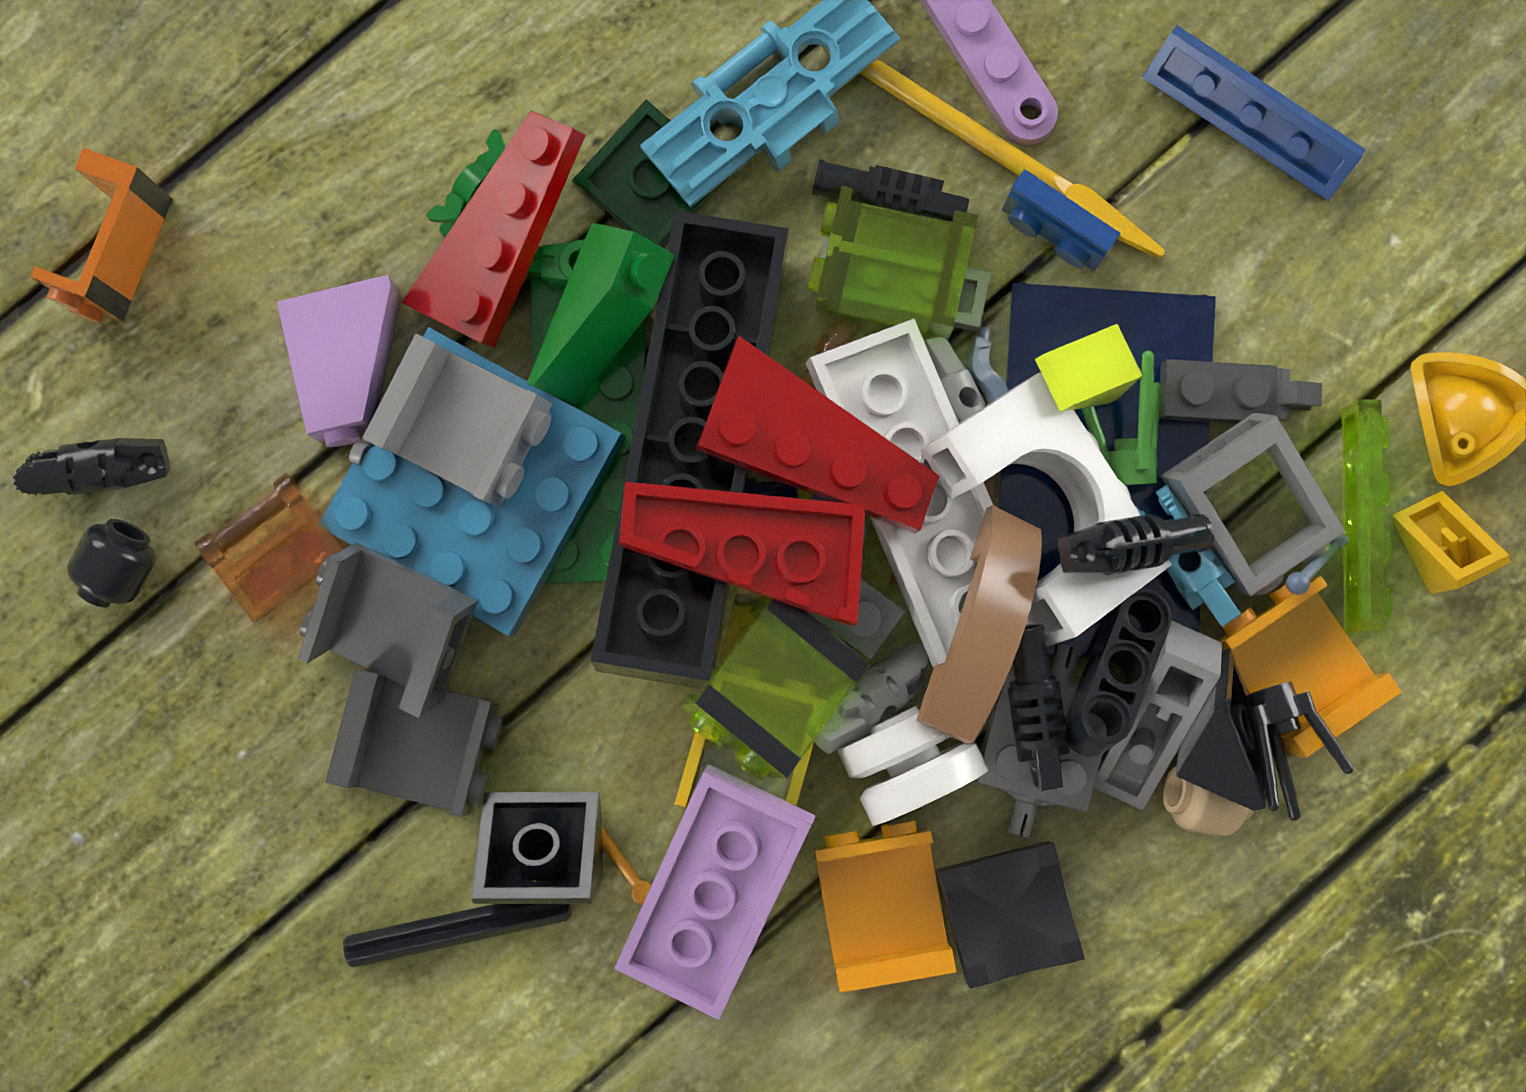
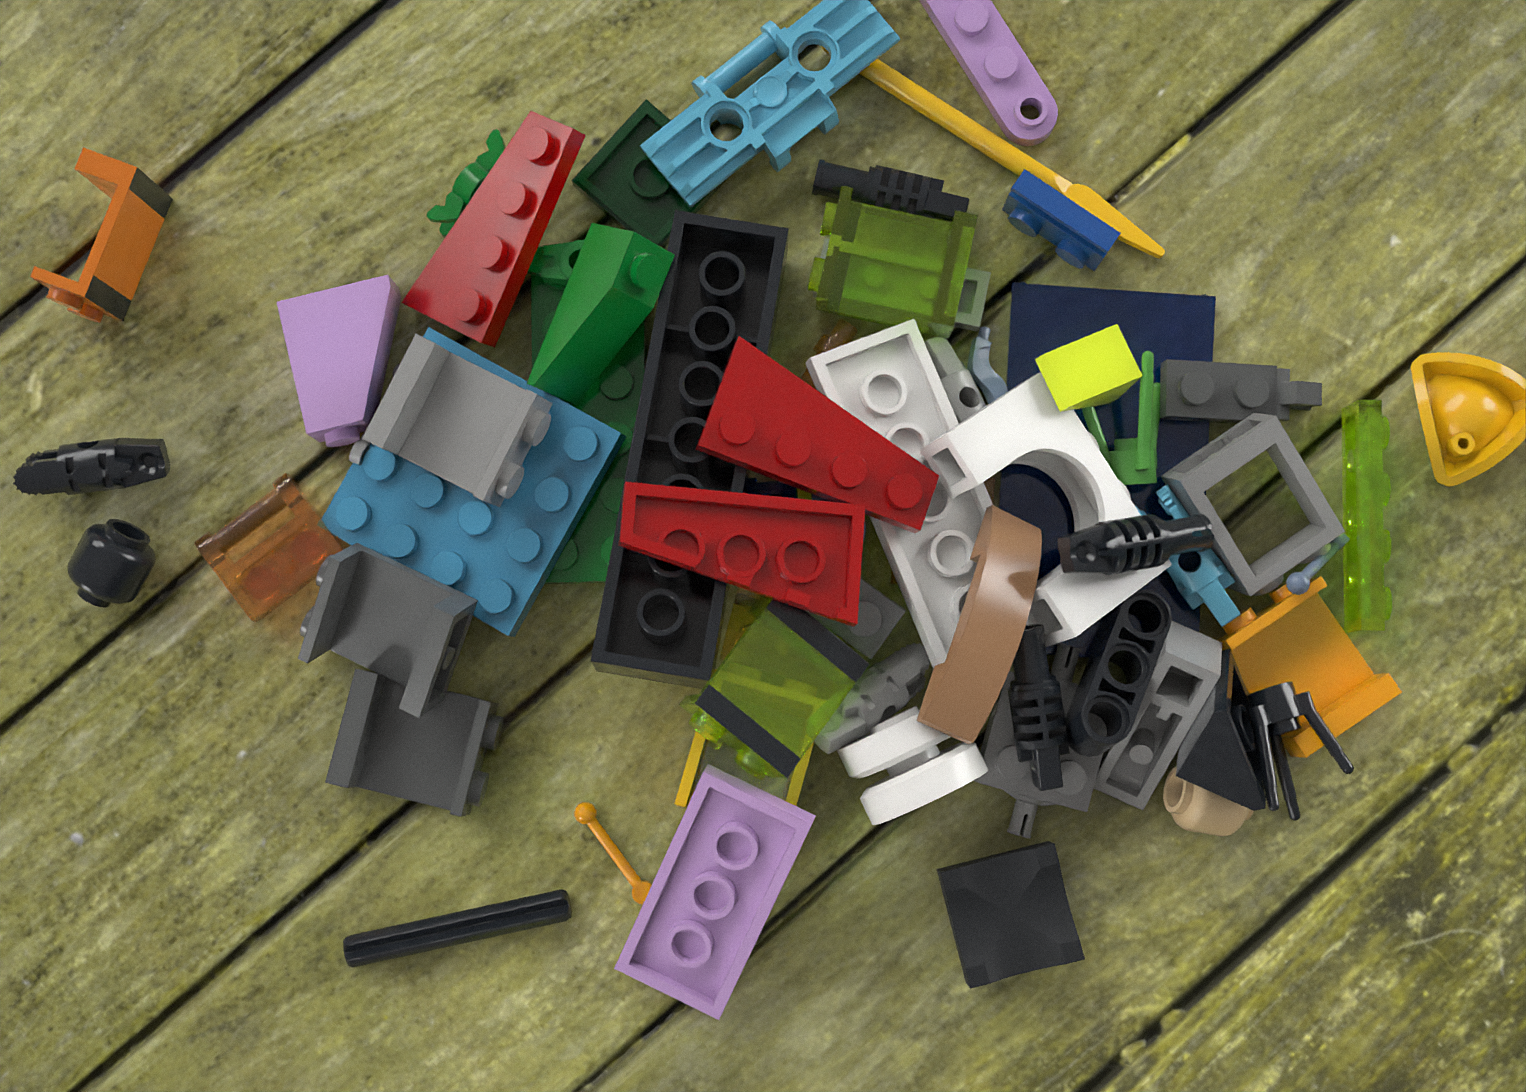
(538, 848): black slope -> none
(883, 907): light orange panel -> none
(1253, 113): blue plate -> none
(1447, 544): yellow slope -> none

